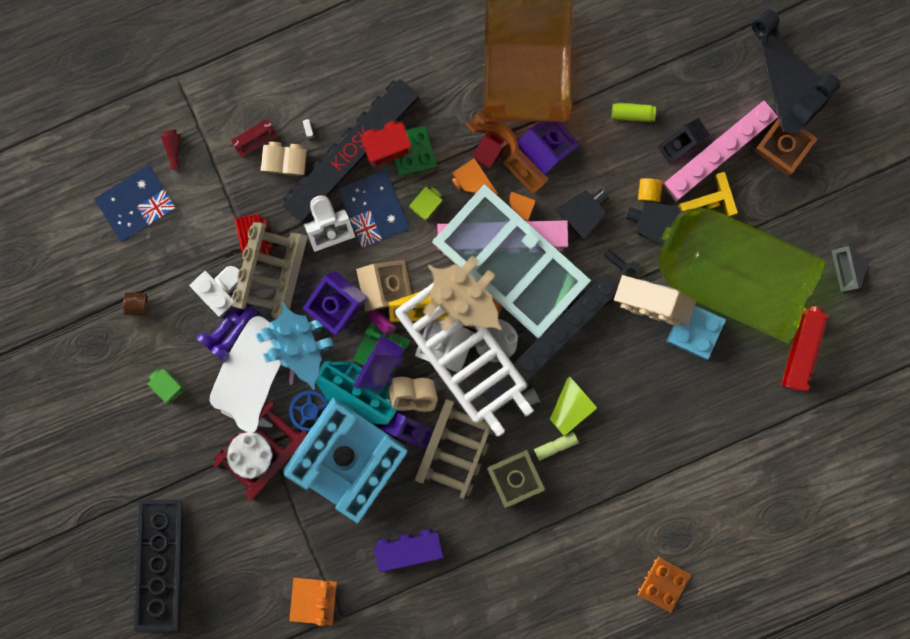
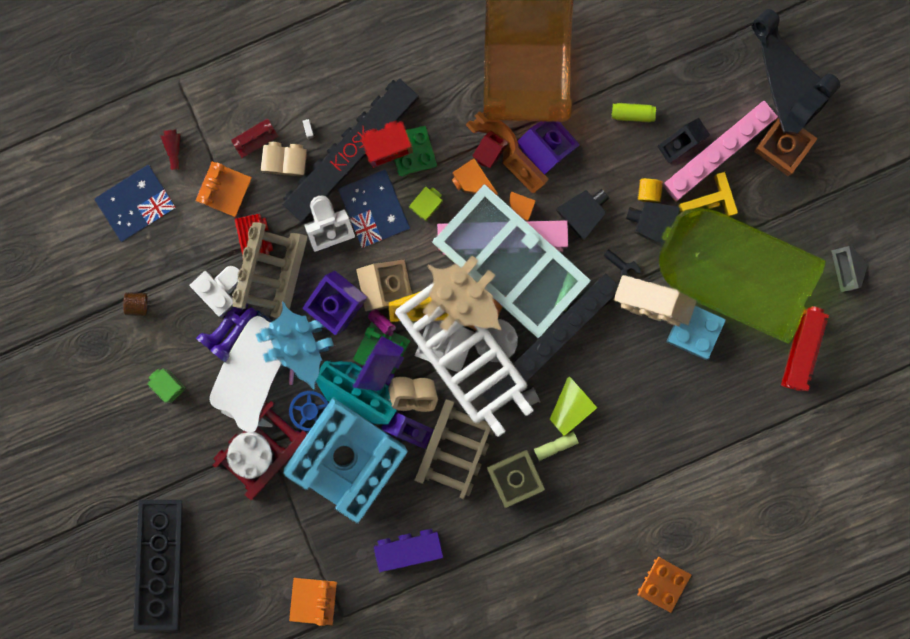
(223, 189): none -> orange hinge

